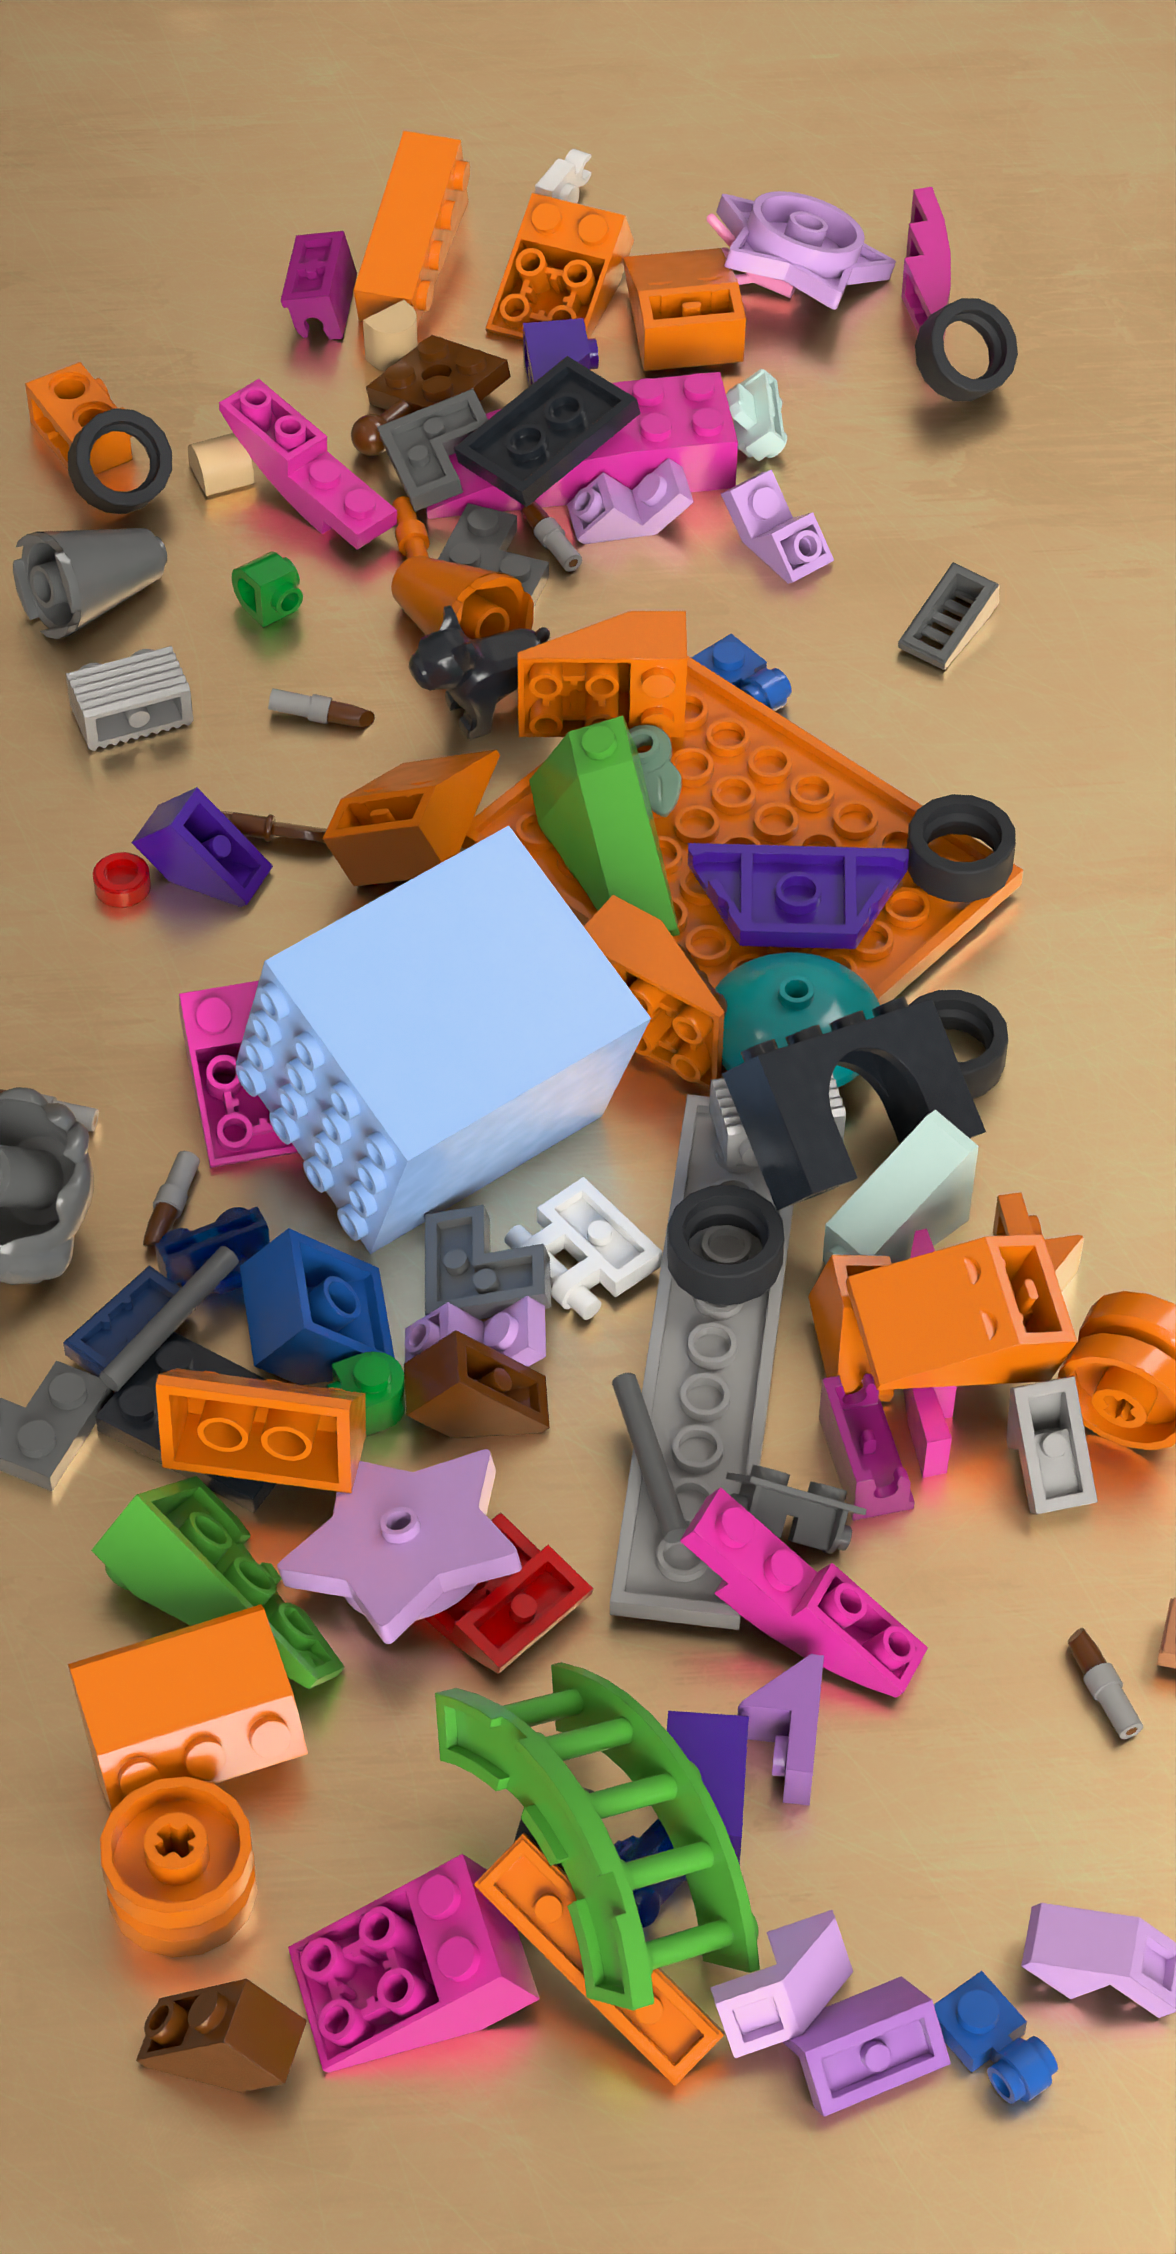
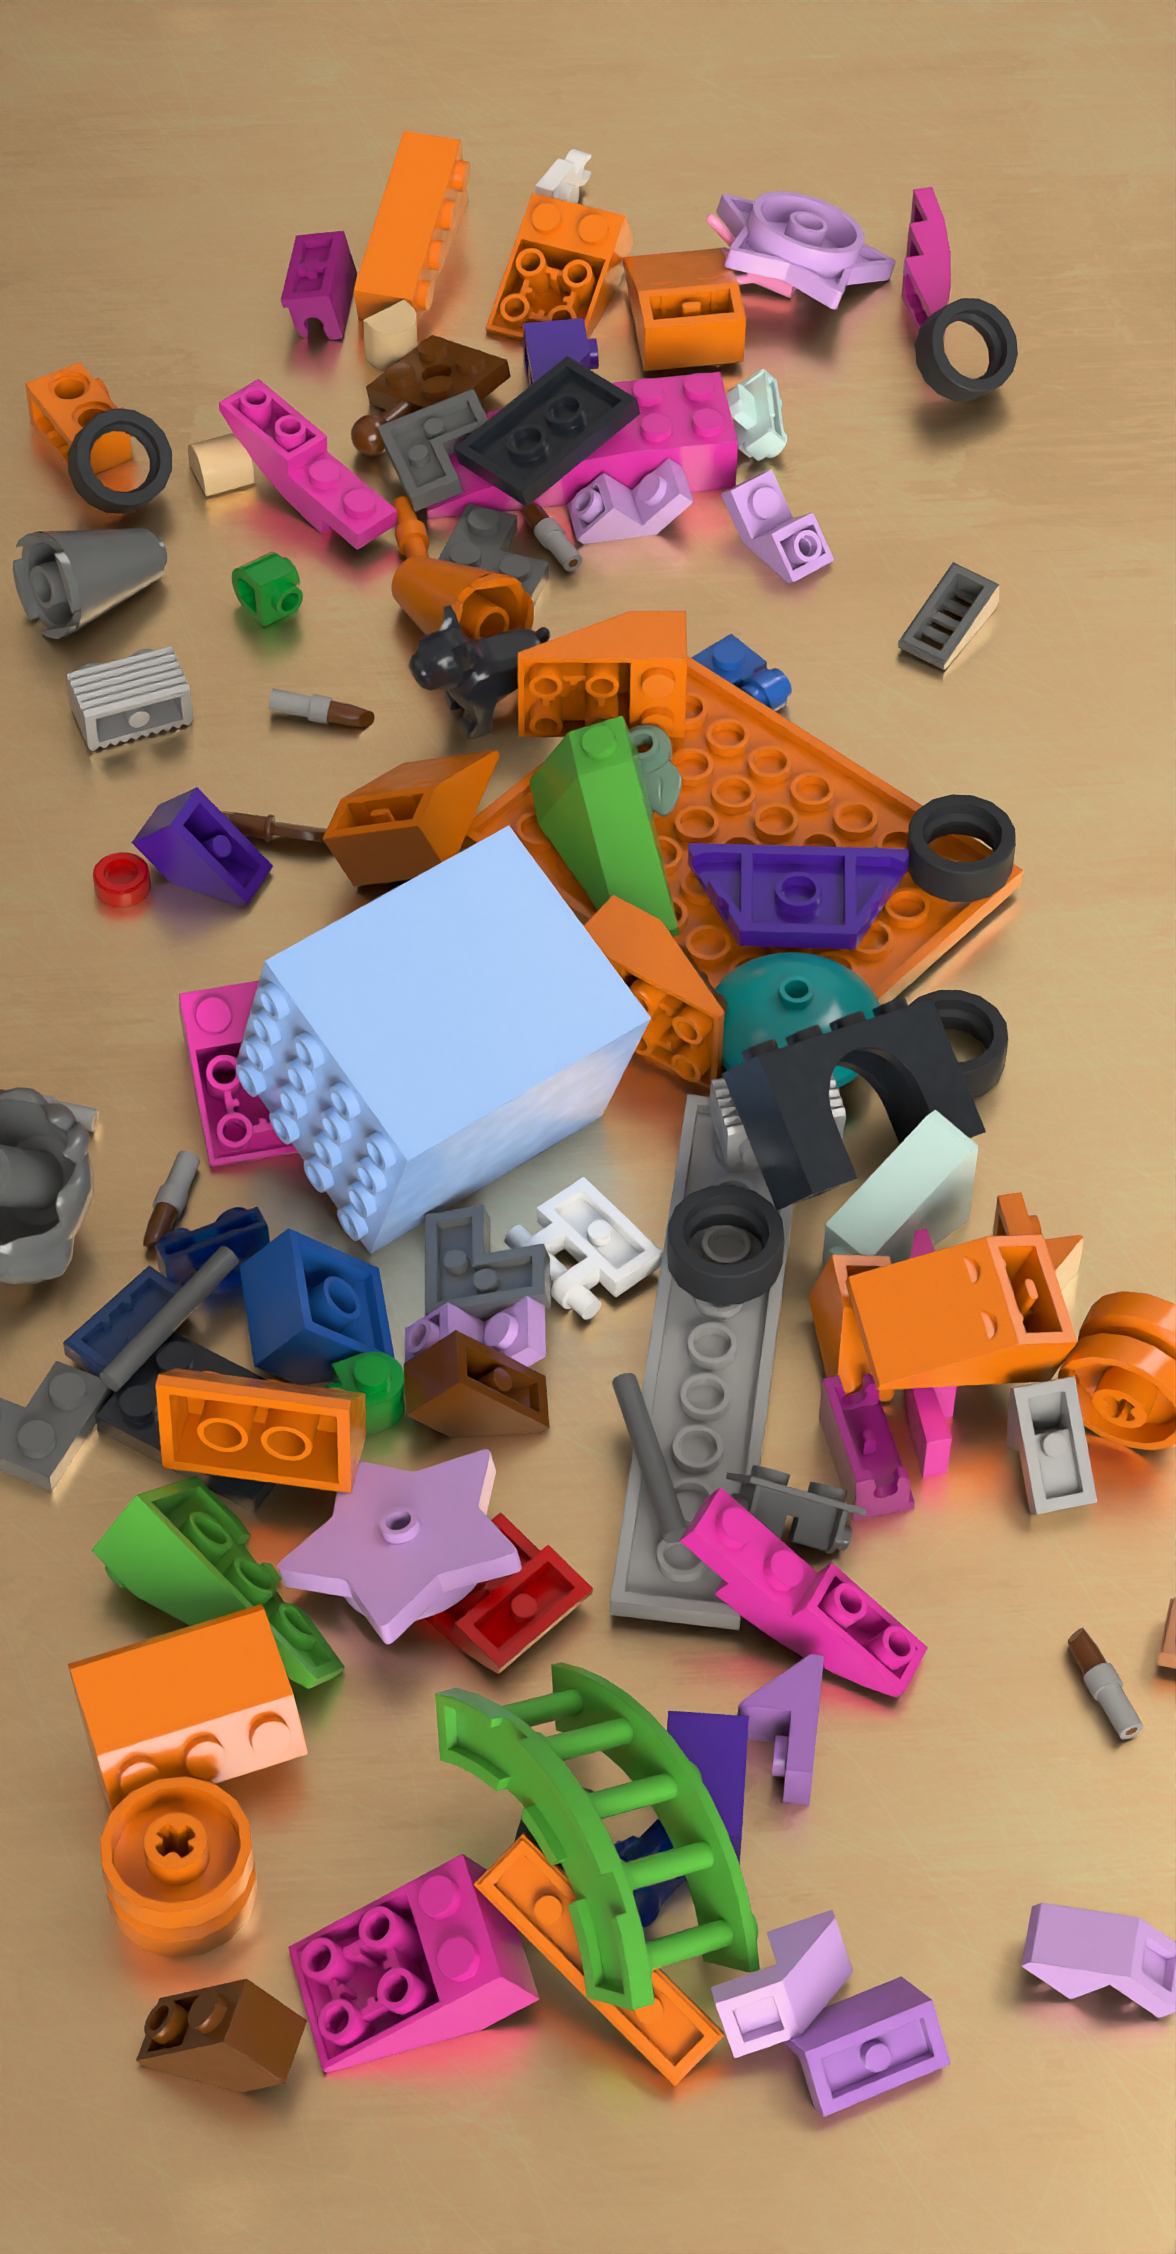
(985, 2026): blue plate -> none

